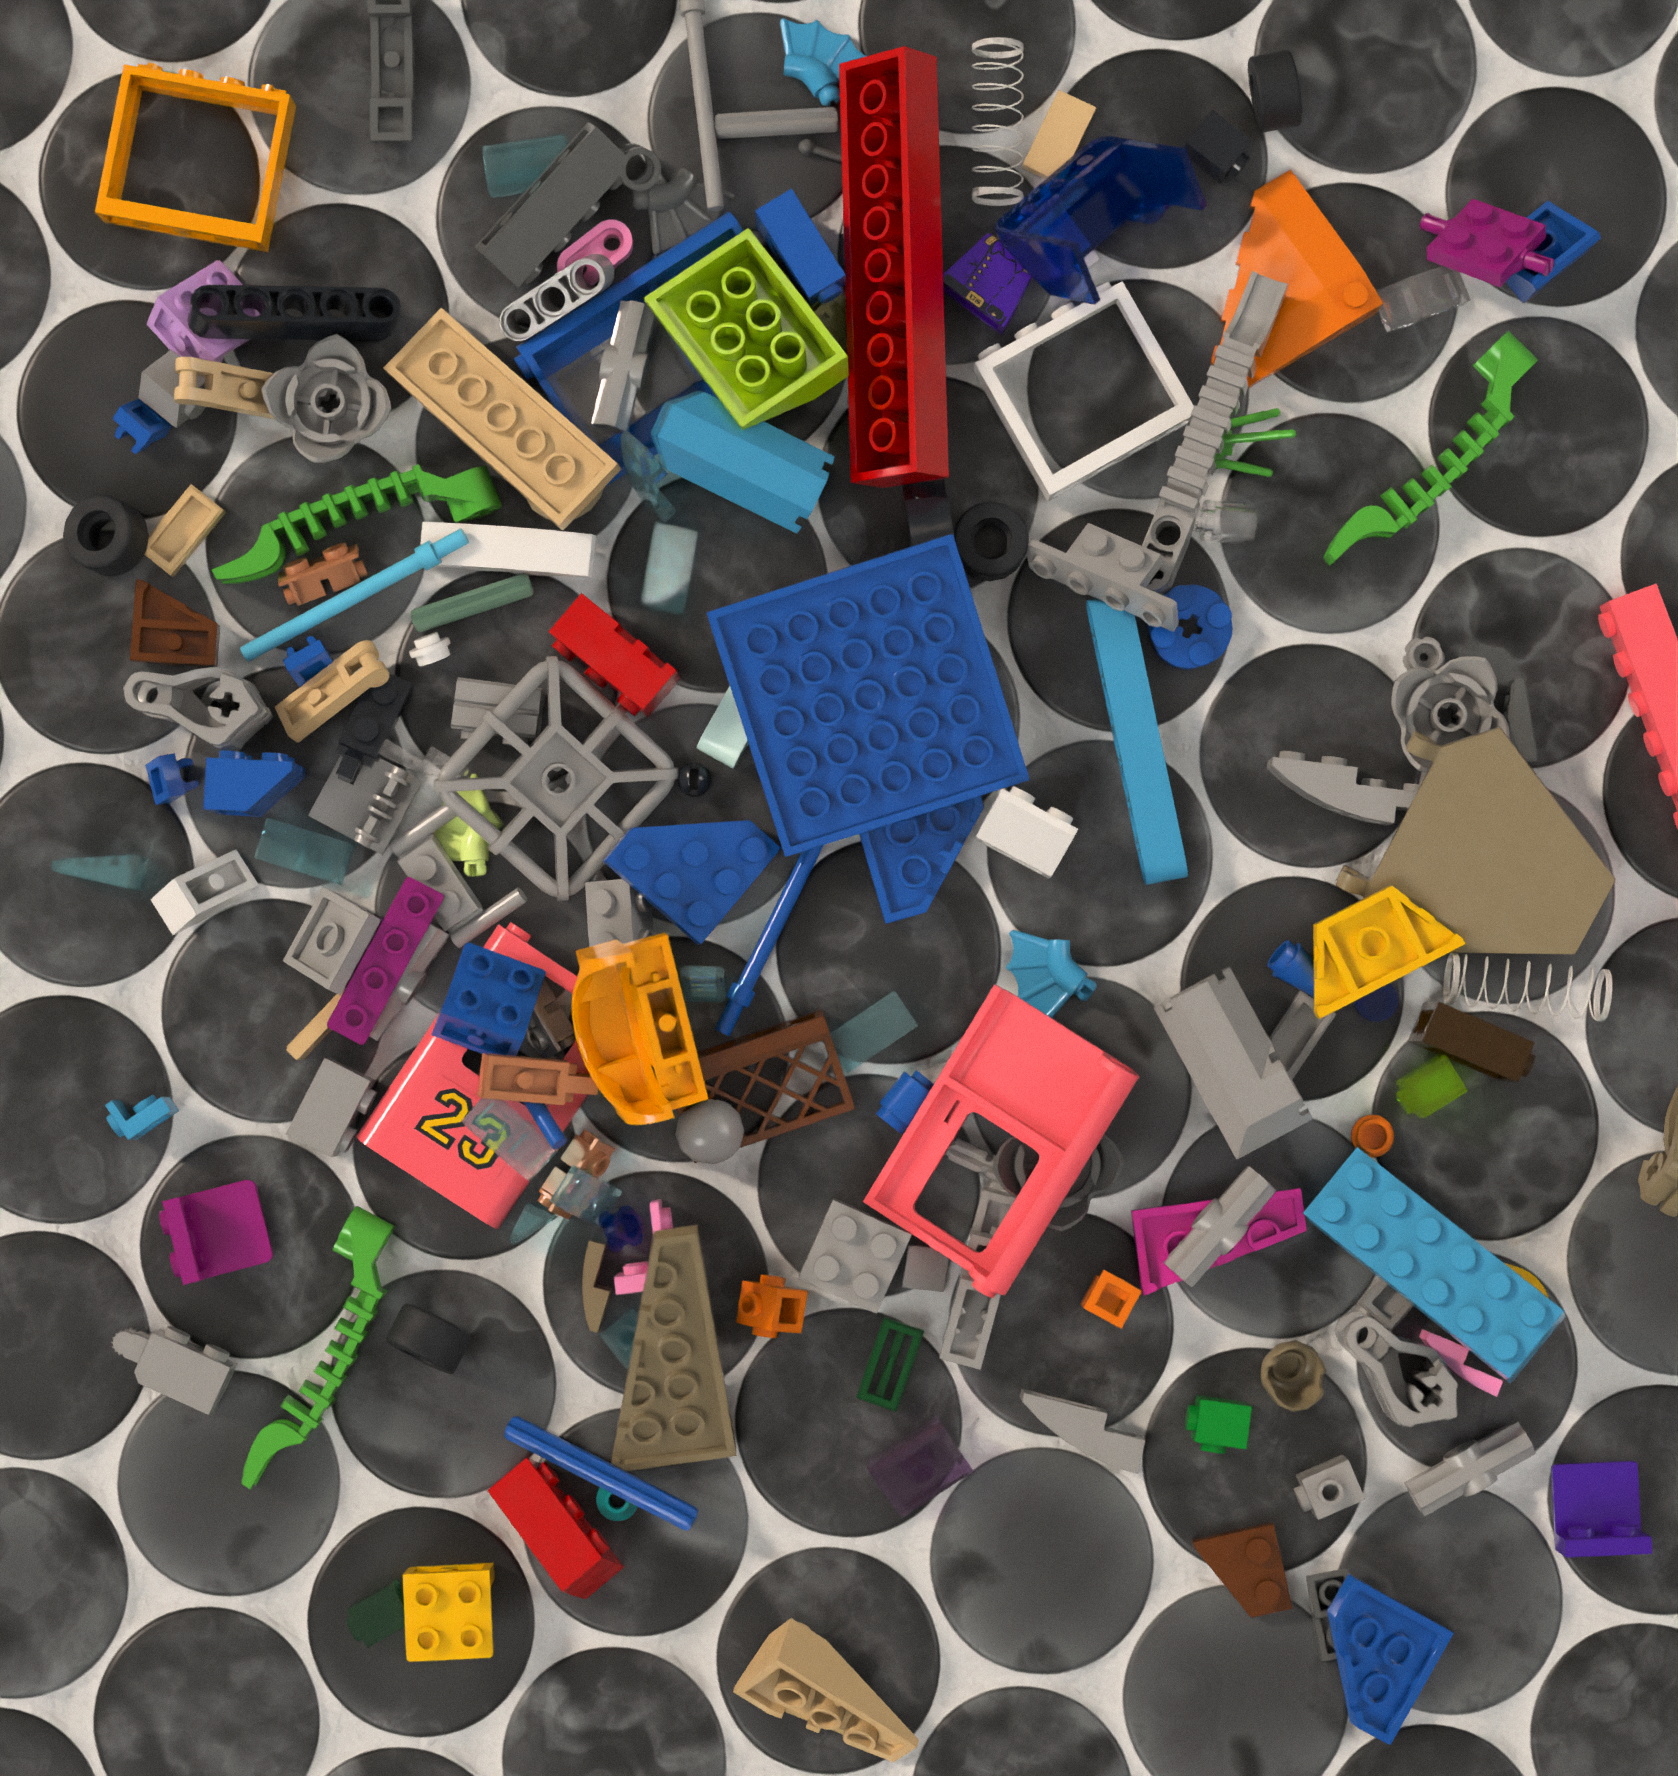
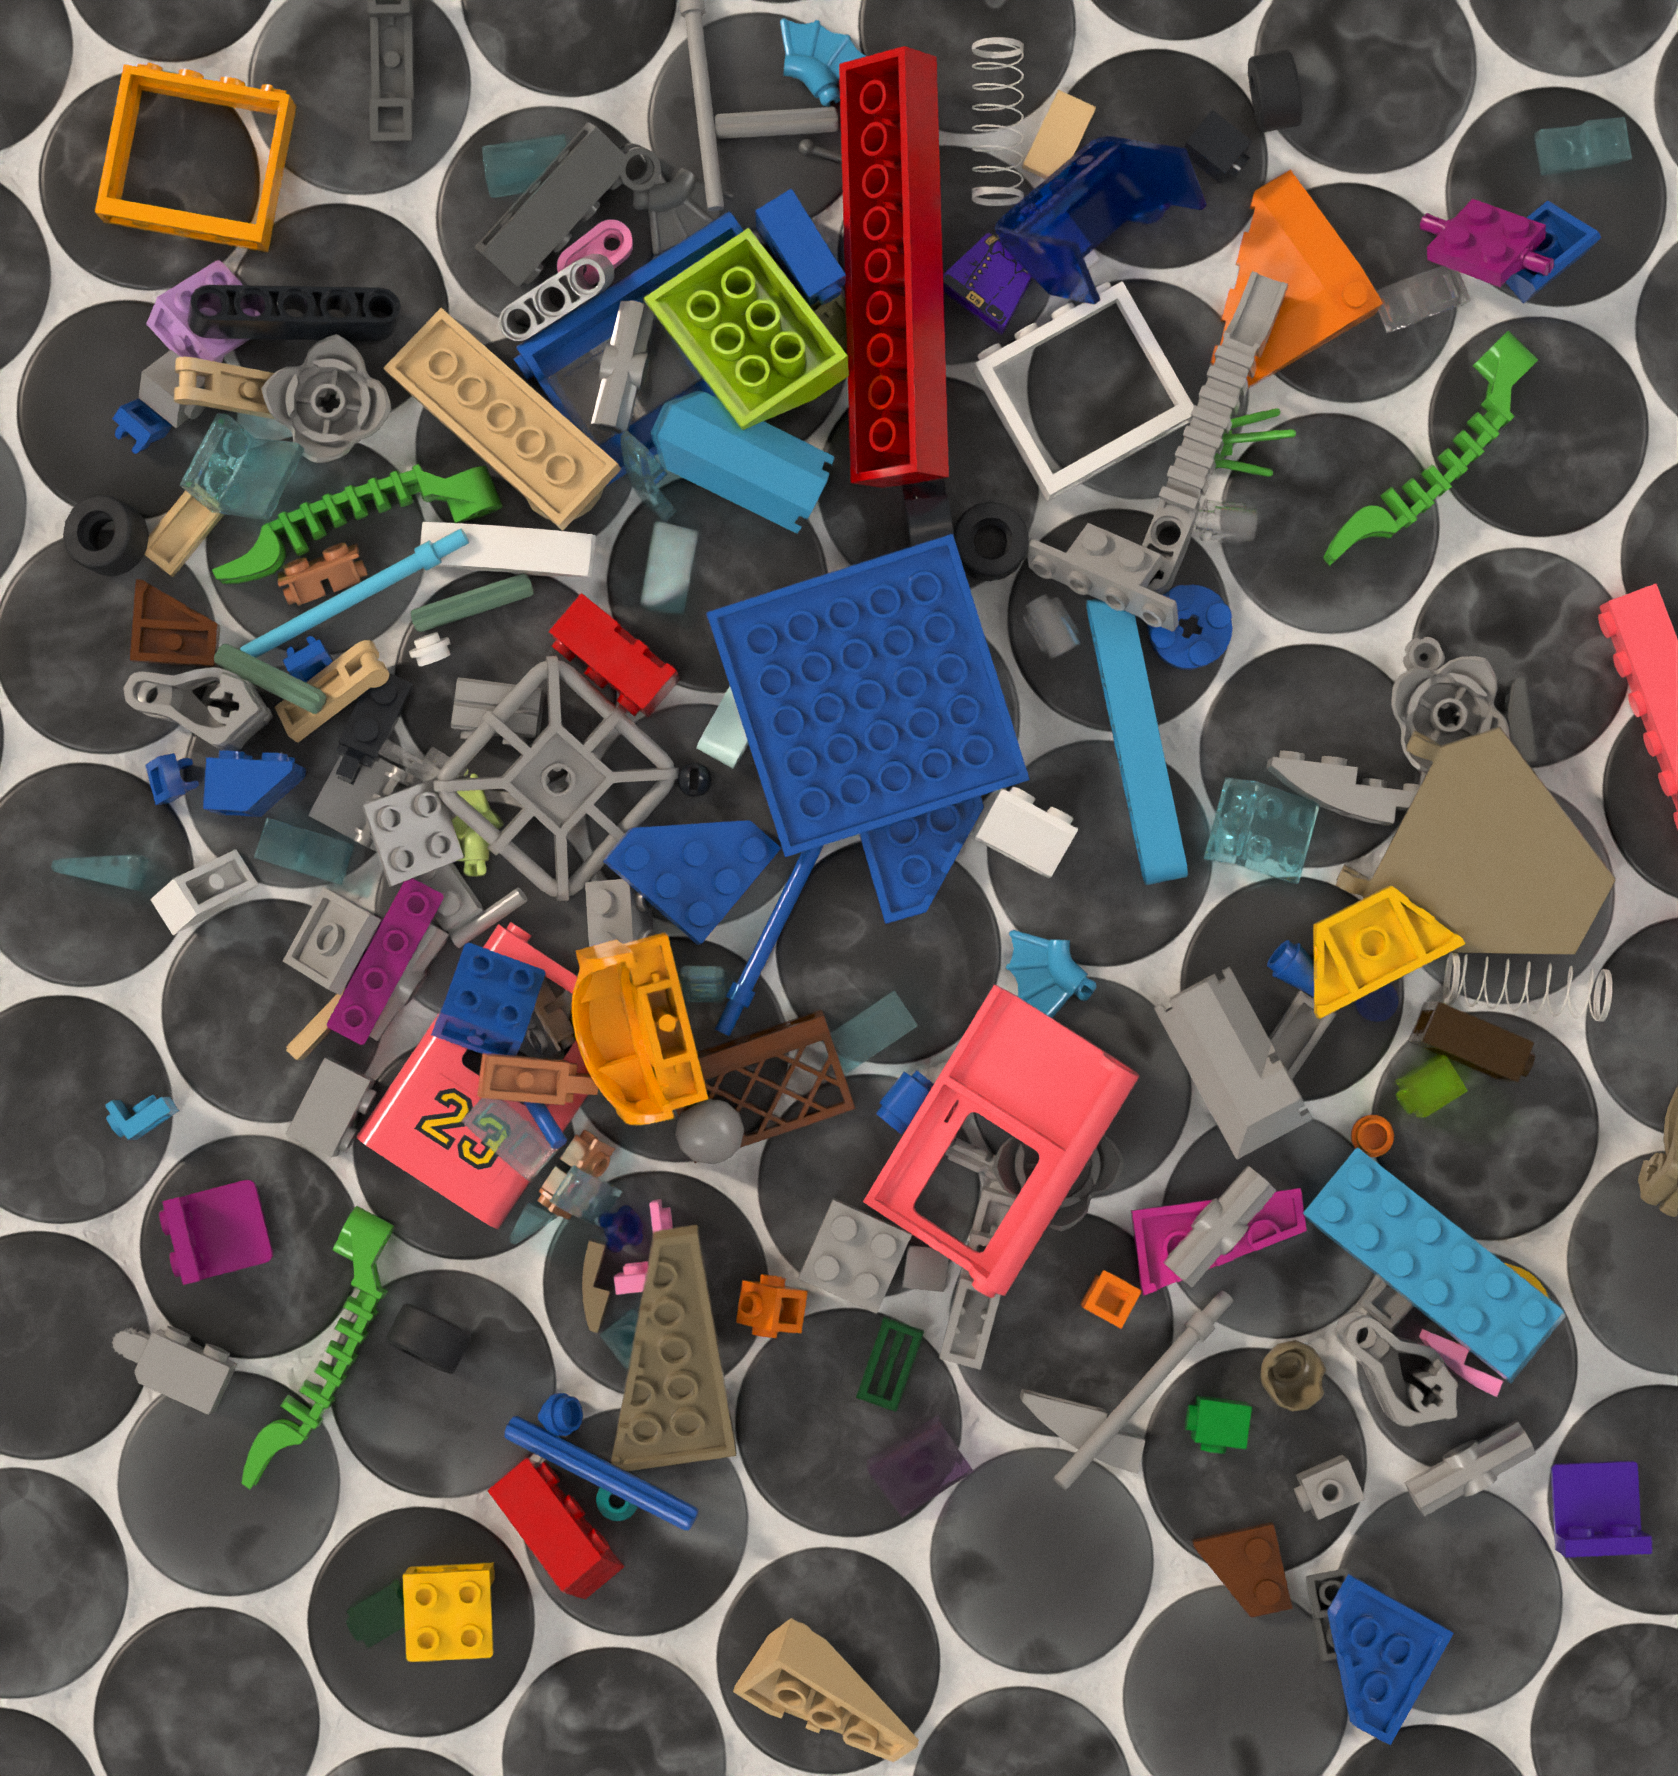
(240, 472): none -> clear light blue bracket
(270, 678): none -> sand green axle
(412, 832): none -> light grey hinge
(561, 1414): none -> blue plate
(1051, 626): none -> clear brick
(1197, 1329): none -> light grey bar
(1262, 829): none -> clear light blue bracket
(1583, 146): none -> clear light blue slope

